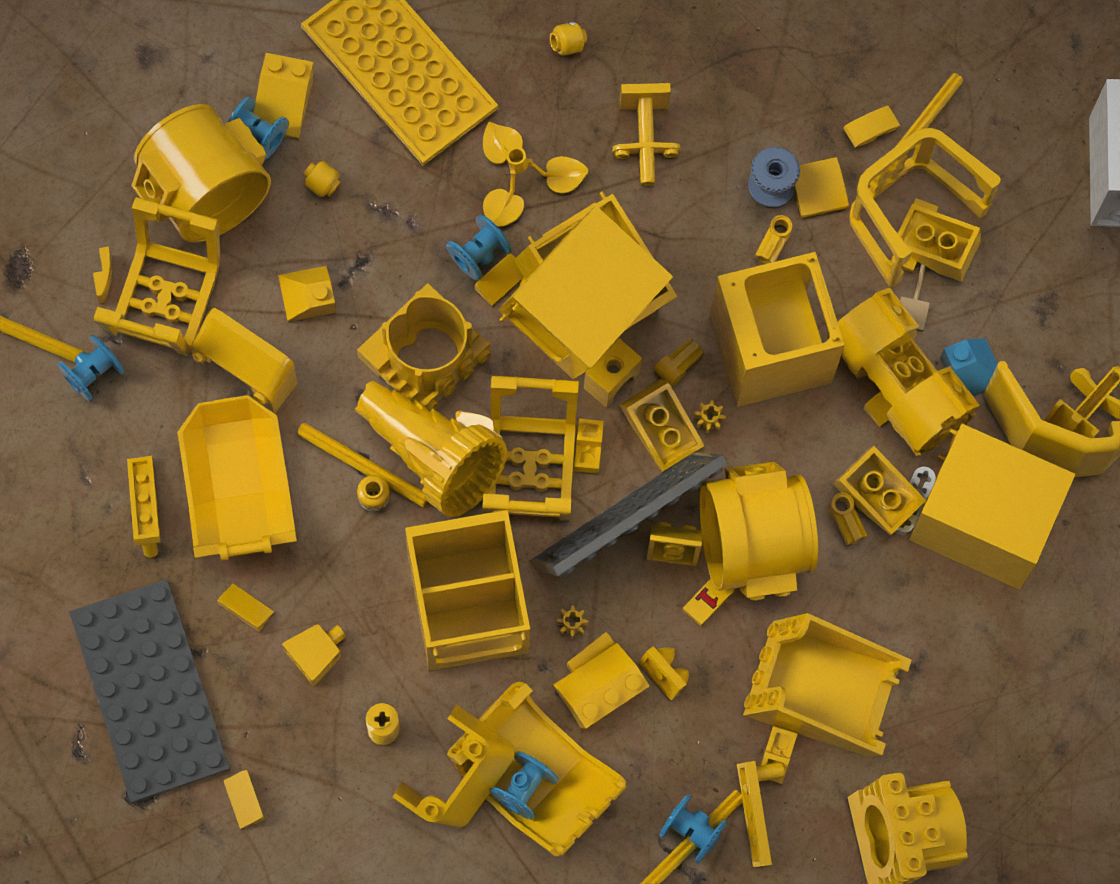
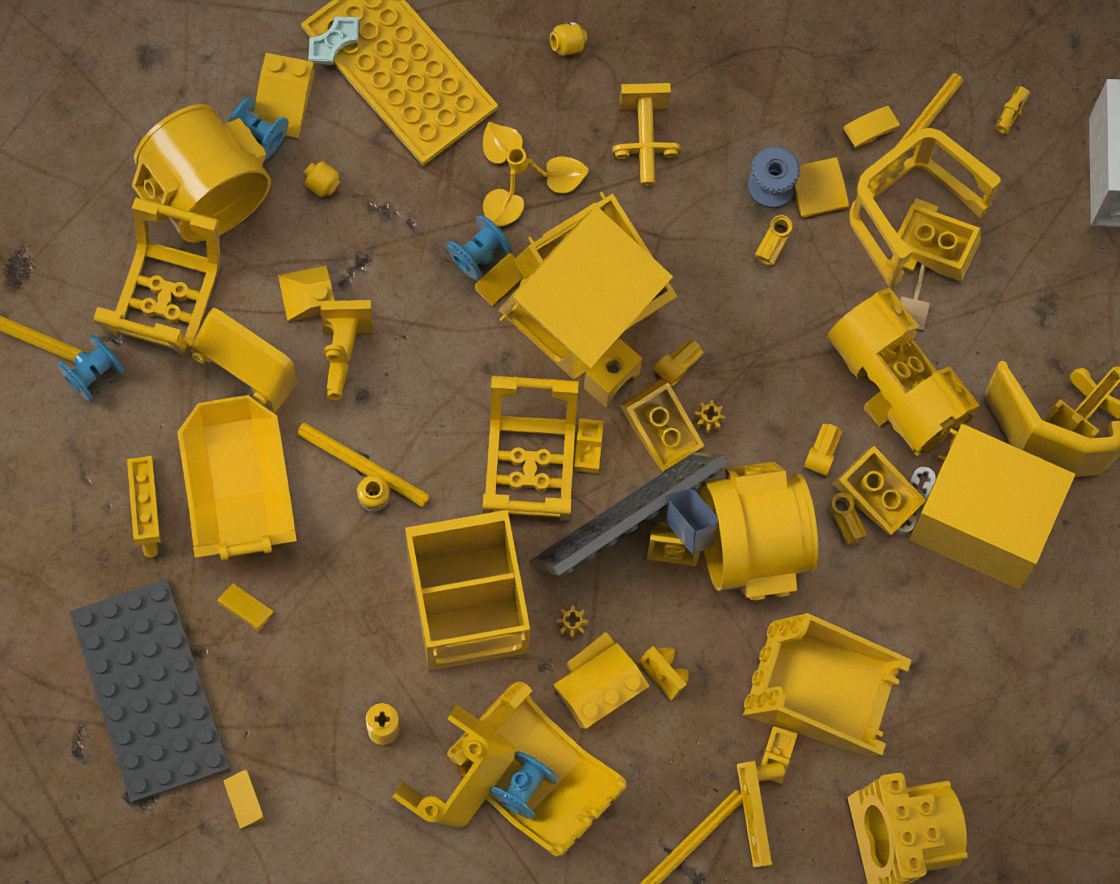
(103, 278): yellow slope -> none
(315, 651): yellow torso -> none
(342, 33): none -> light aqua tile
(344, 321): none -> yellow piece
(422, 312): yellow hose -> none
(452, 457): yellow cone -> none
(690, 507): none -> sand blue piece
(694, 825): dark azure hose -> none
(706, 602): yellow tile -> none
(771, 332): yellow piece -> none
(821, 455): none -> yellow piece
(971, 362): dark azure slope -> none
(1012, 110): none -> yellow pin

